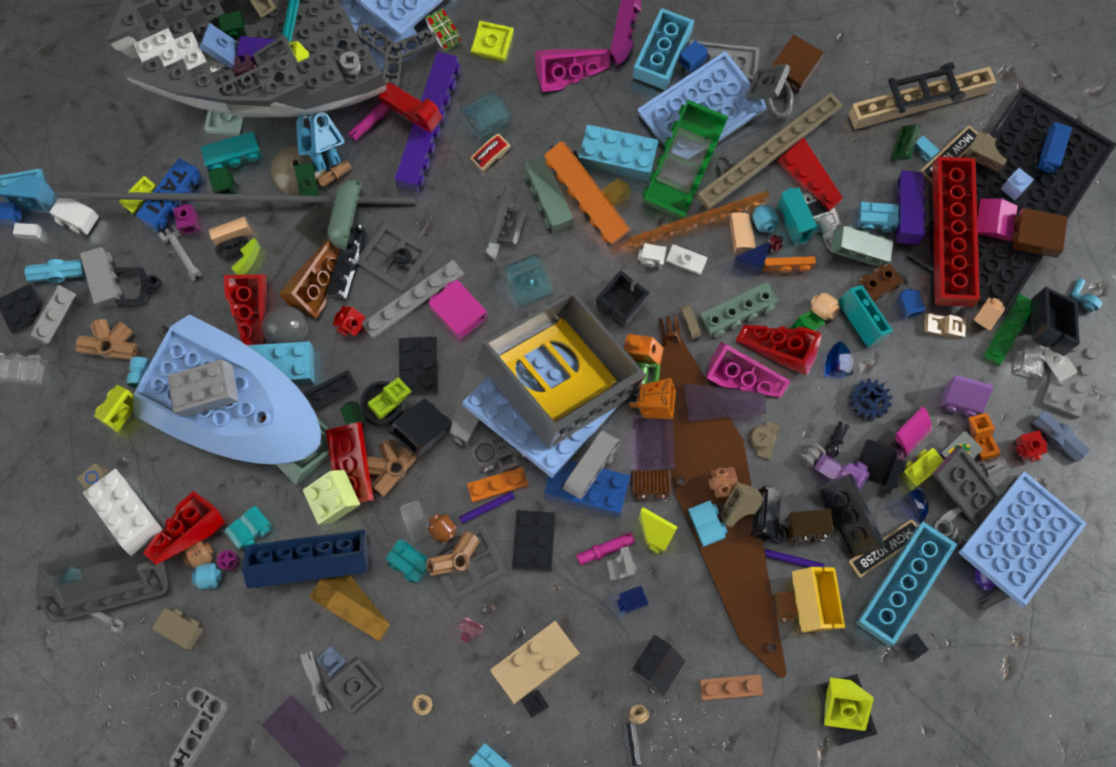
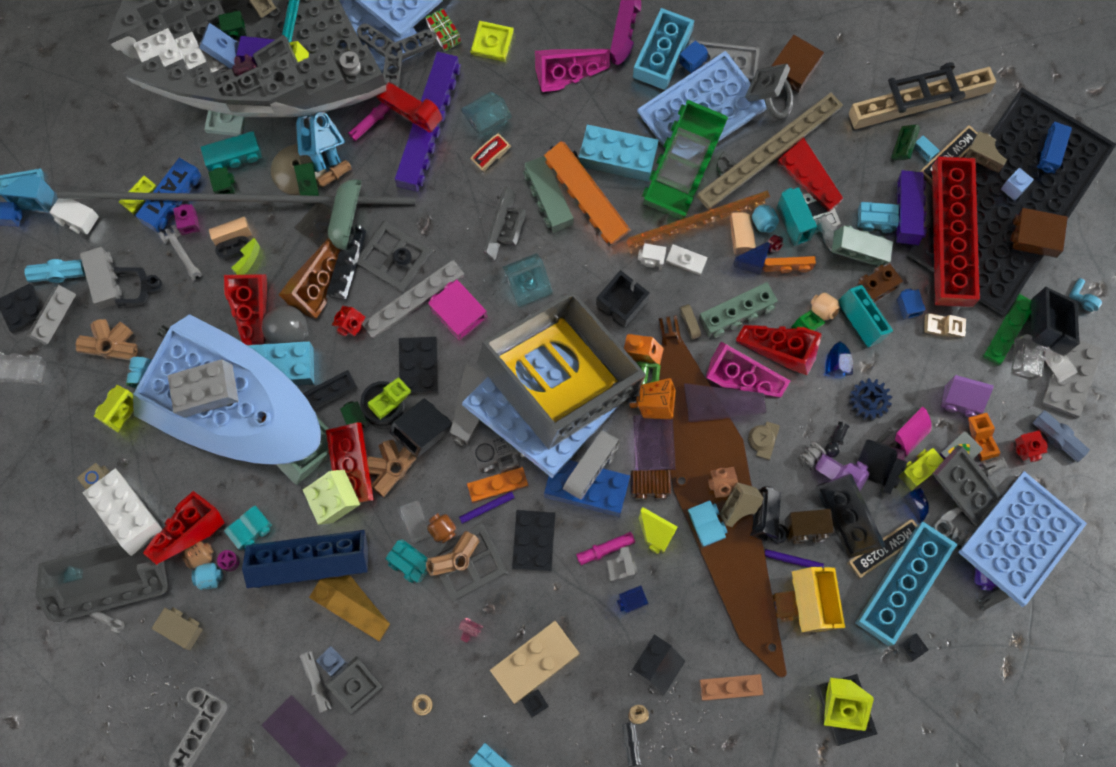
(27, 231): white piece -> none
(617, 192): clear yellow brick -> none
(989, 313): light nougat brick -> none
(996, 218): dark pink slope -> none

